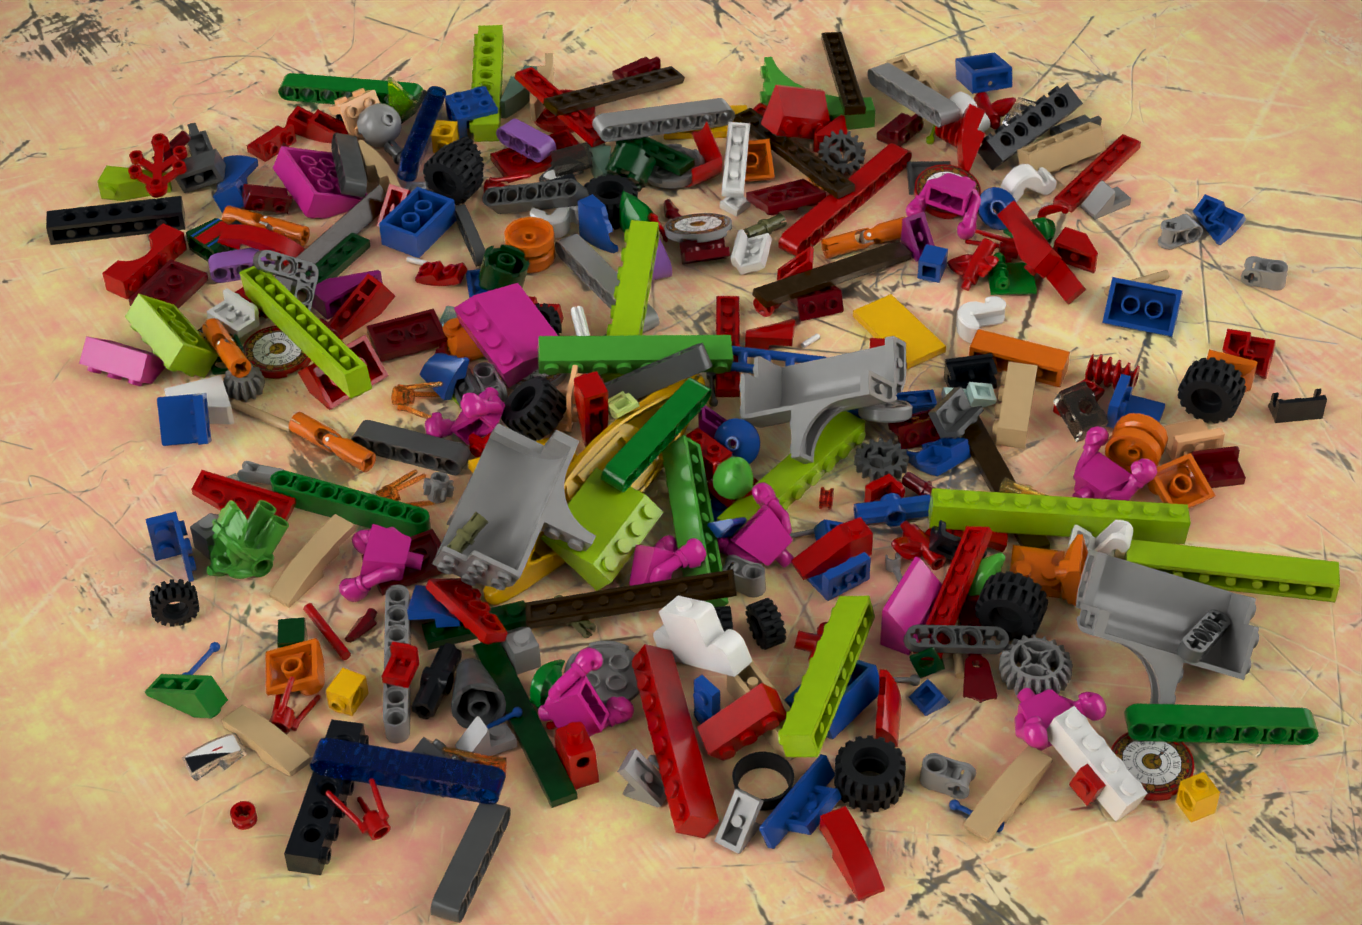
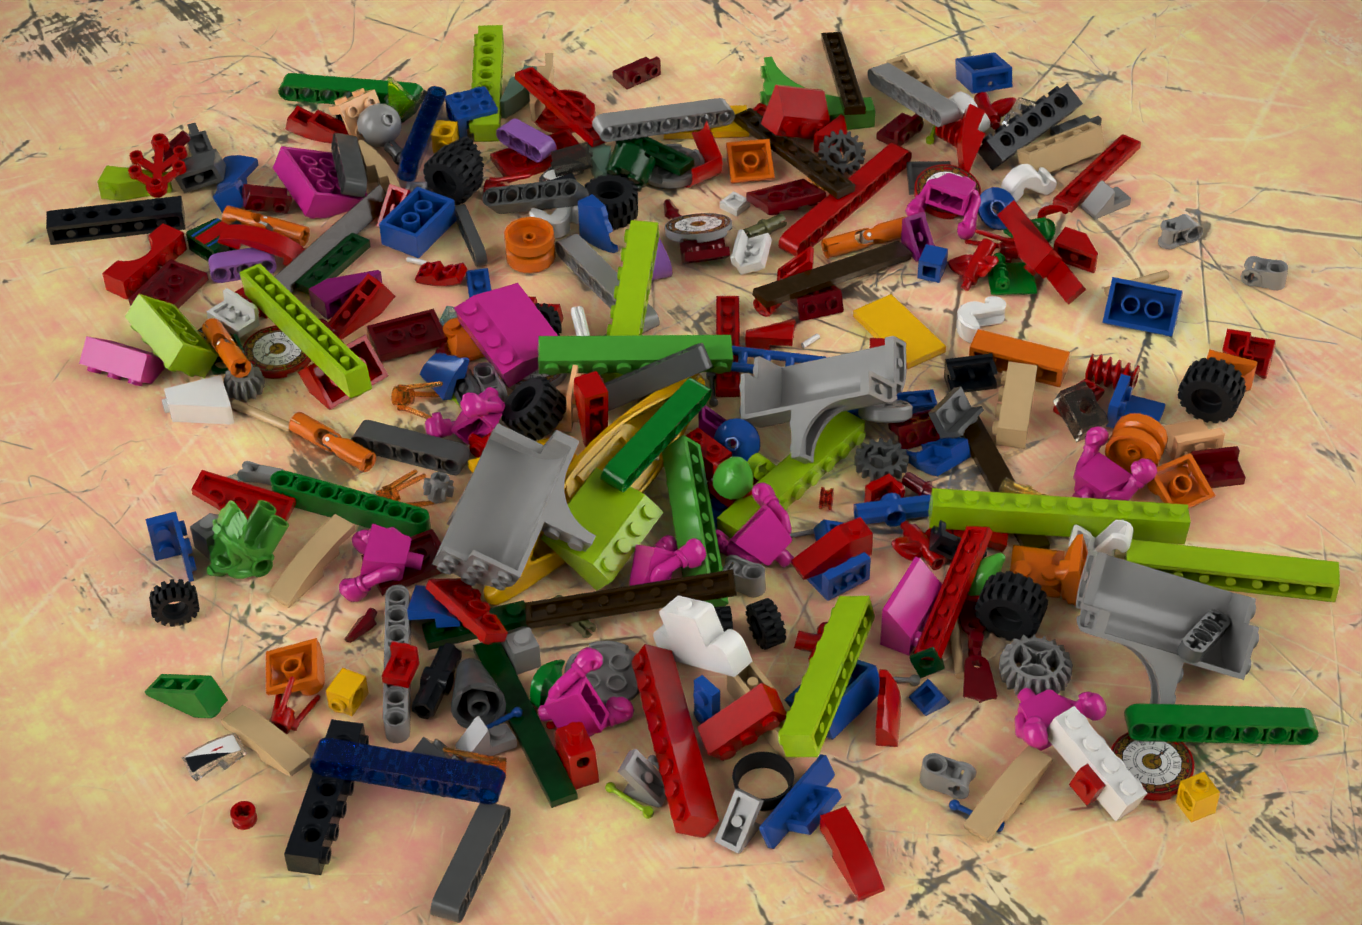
(184, 419): blue bracket -> none
(214, 647): blue hinge -> none
(270, 143): red bracket -> none
(291, 631): dark green brick -> none
(299, 279): dark grey beam -> none
(327, 632): red bar -> none
(373, 822): red plant -> none
(468, 533): olive pin -> none
(502, 267): dark green brick -> none
(613, 91): dark brown tile -> none
(621, 404): yellowish green slope -> none
(634, 209): green piece -> none
(647, 811): none -> lime hinge
(727, 527): blue slope -> none
(735, 159): white tile -> none
(760, 465): none -> lime beam
(873, 756): black tyre -> none
(894, 566): light grey hand -> none
(955, 635): dark grey beam -> none
(977, 394): light aqua slope -> none
(1218, 219): blue slope -> none
(1298, 408): black hinge -> none

